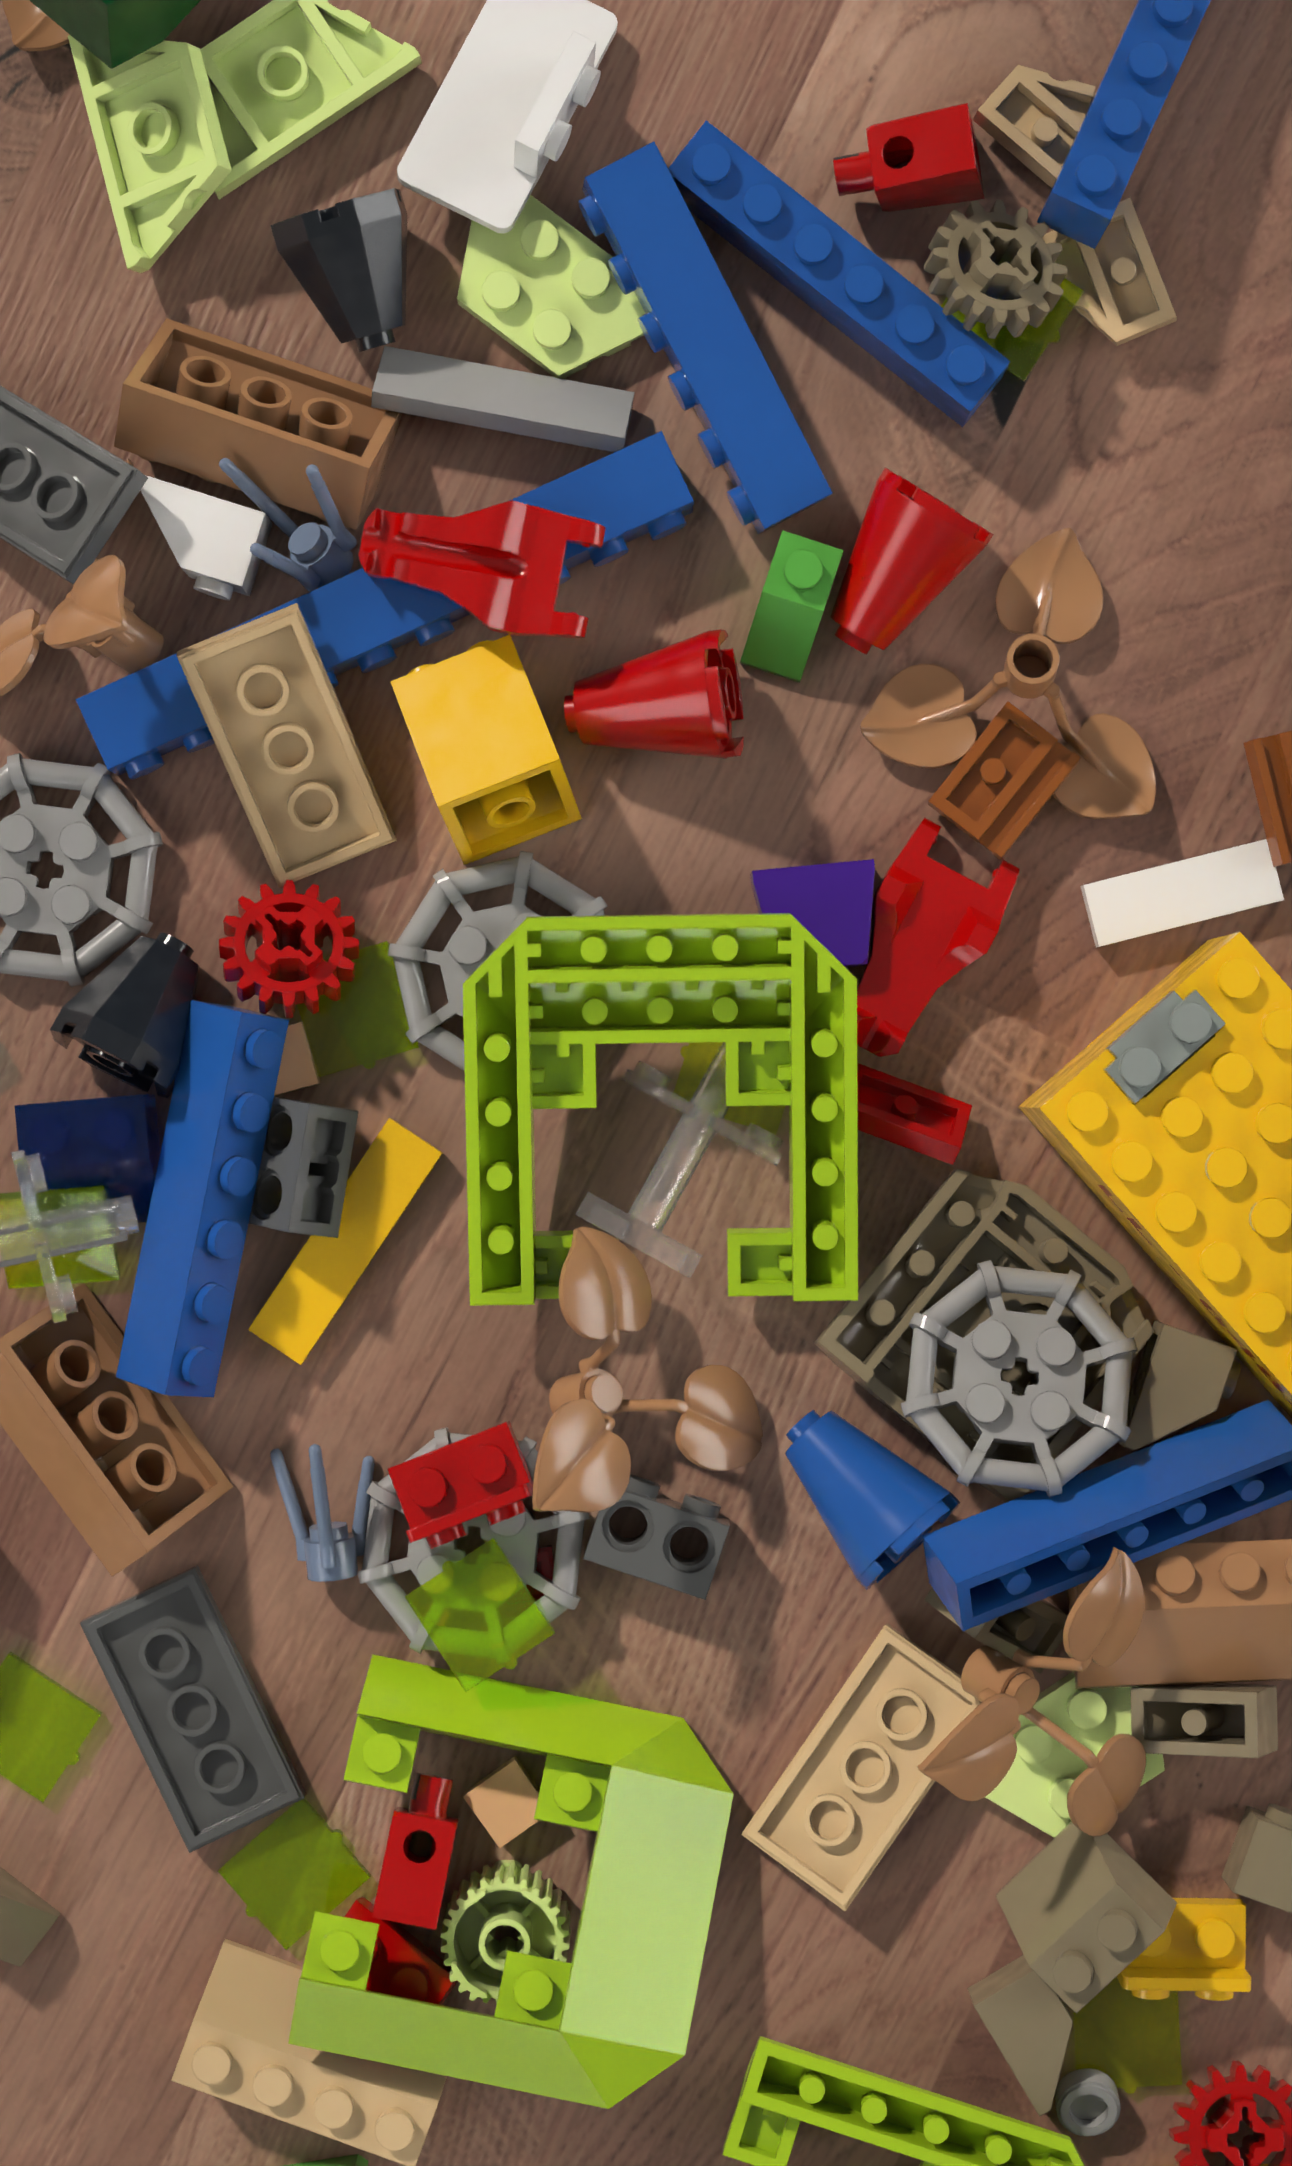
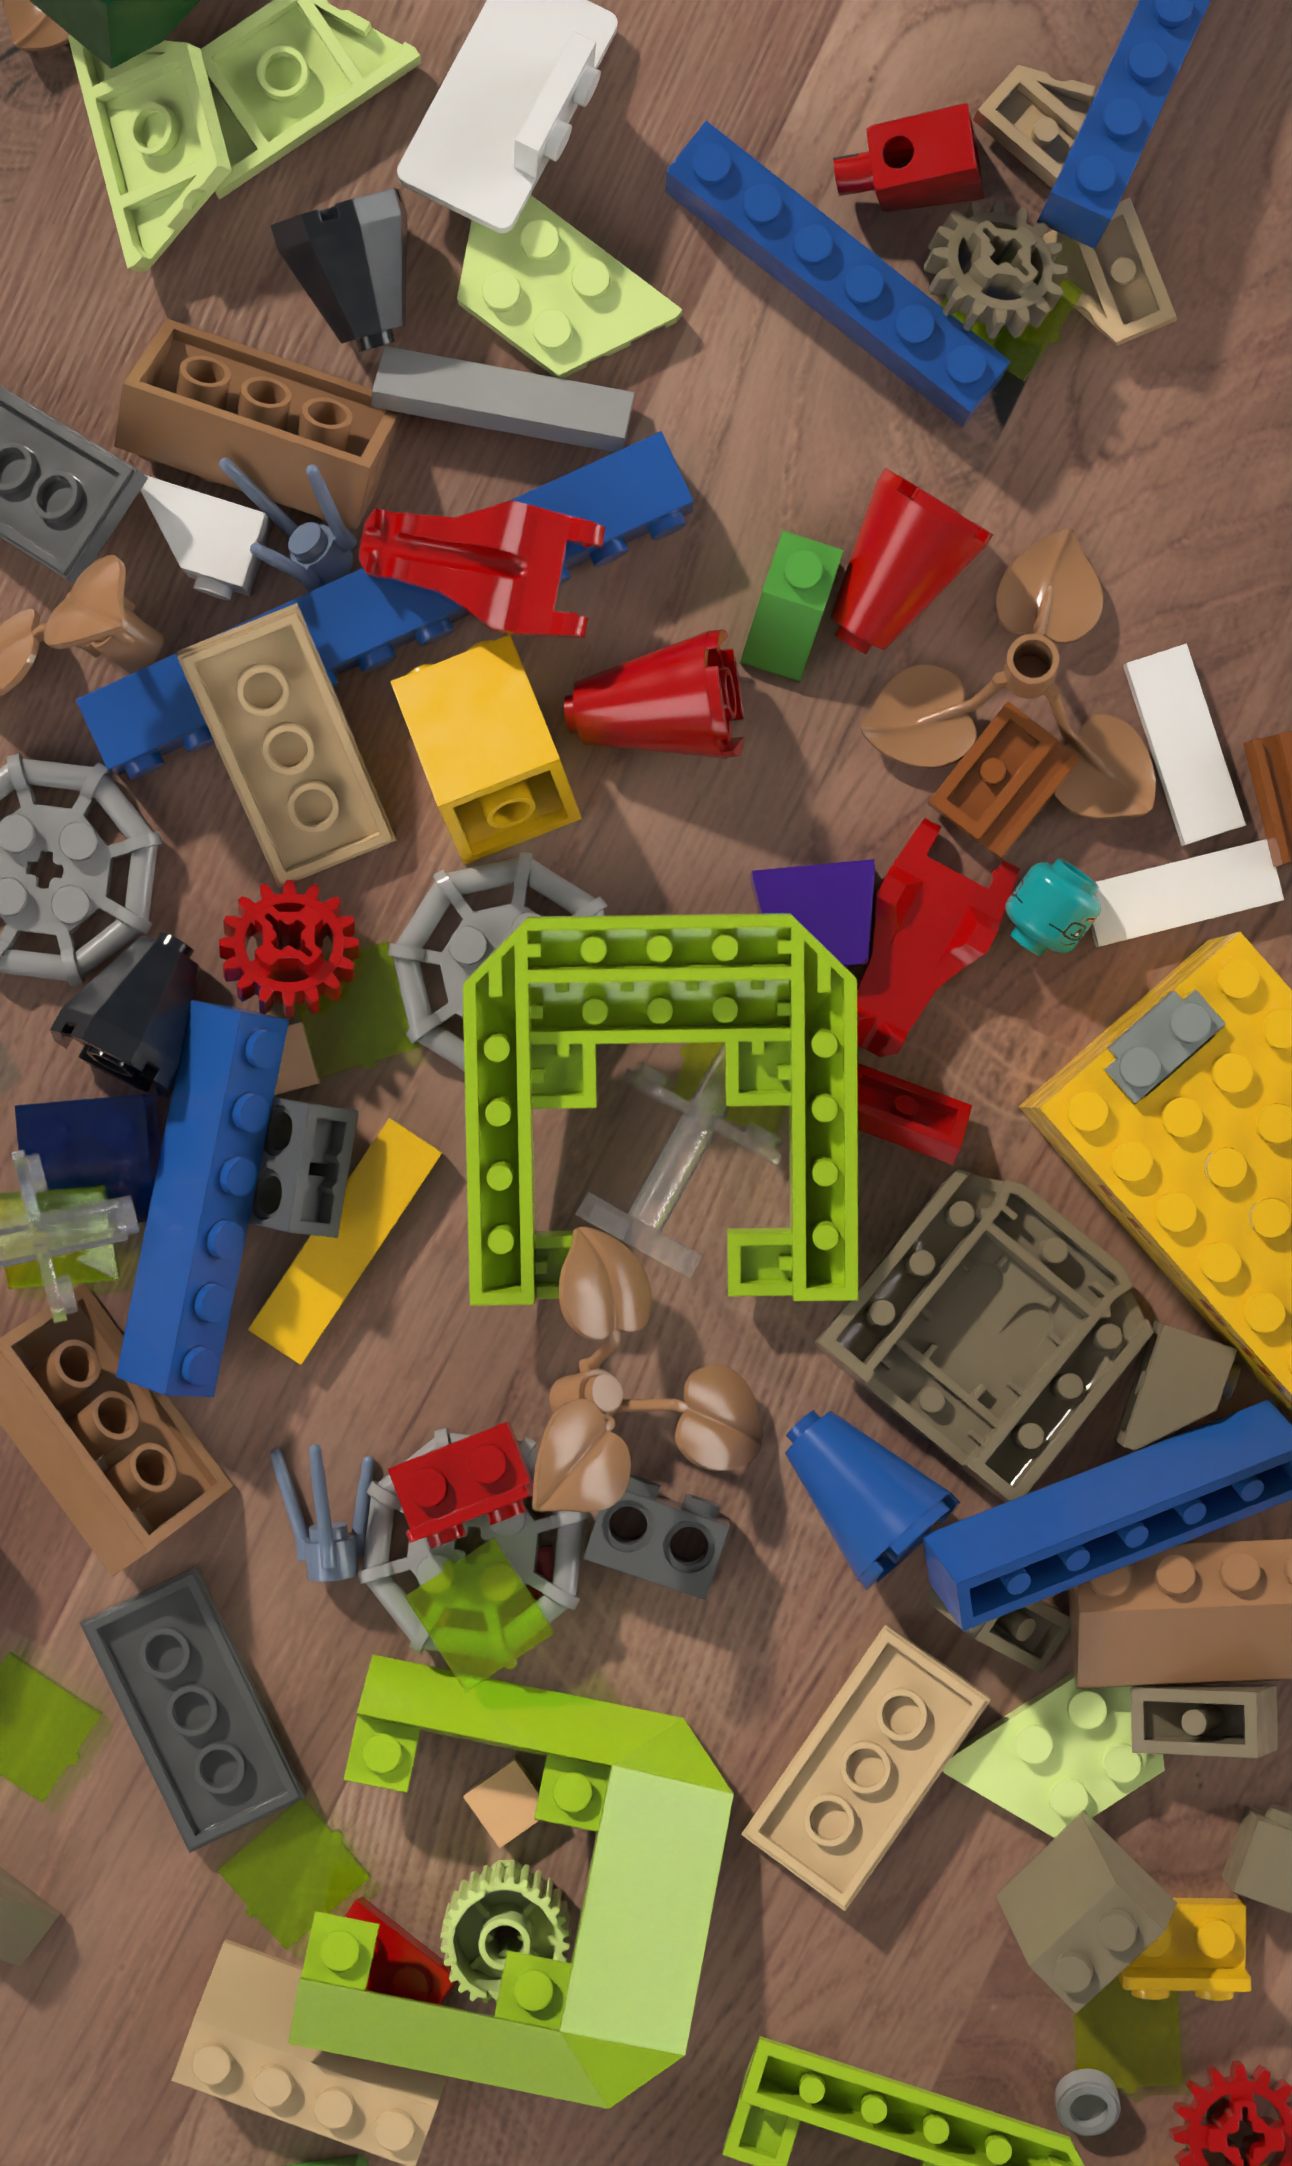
(411, 1884): red torso -> none
(704, 338): blue brick -> none
(983, 1745): medium nougat plant -> none
(990, 1402): light grey plate -> none
(1027, 2026): dark tan slope -> none
(1053, 907): none -> teal head
(1184, 744): none -> white tile

